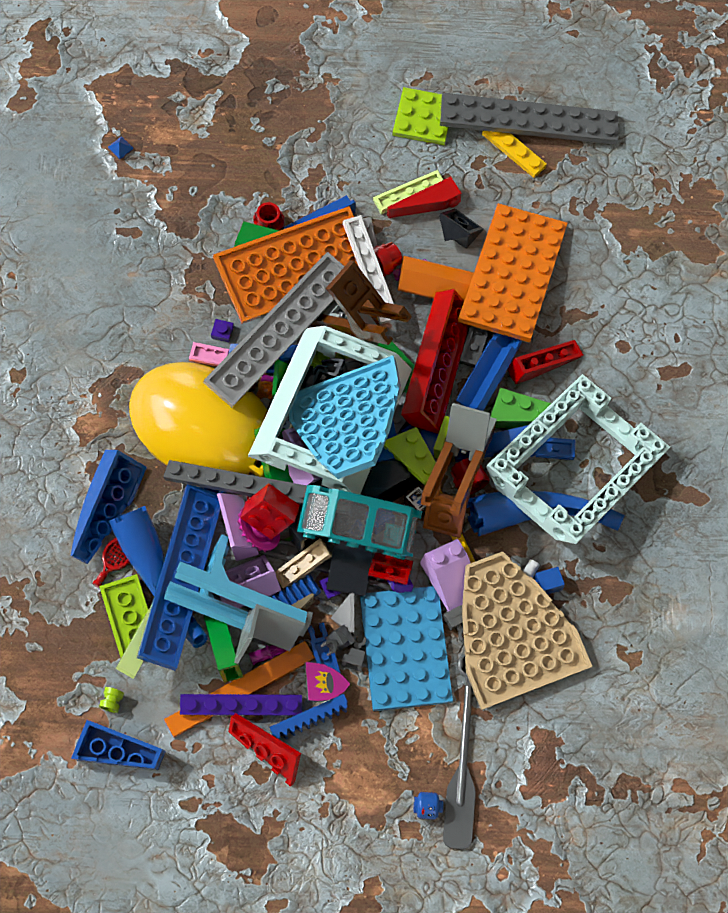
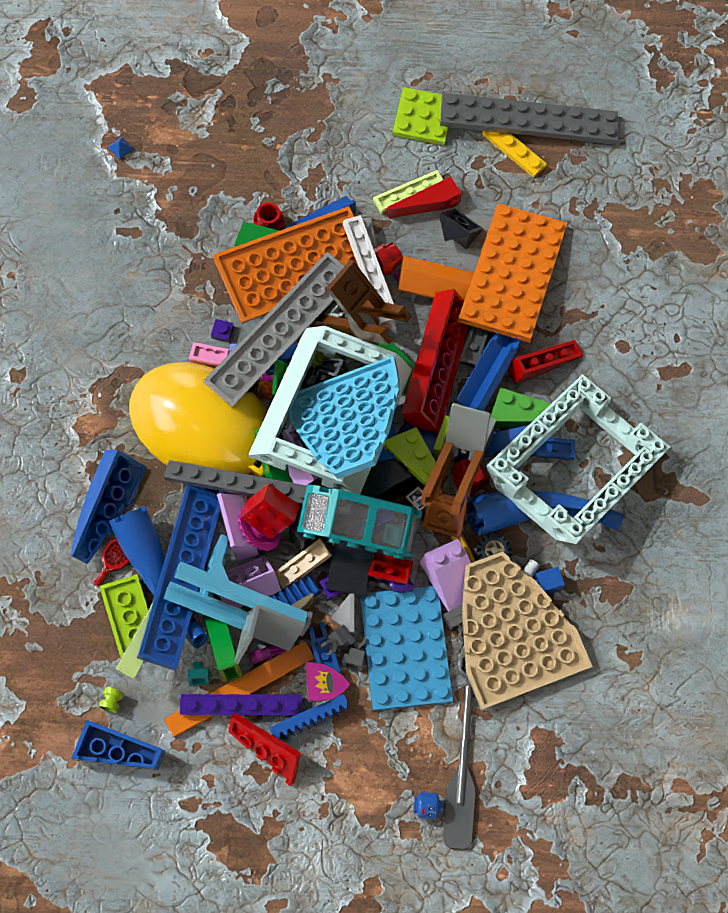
(198, 675): none -> teal tile
(493, 544): none -> black wheel

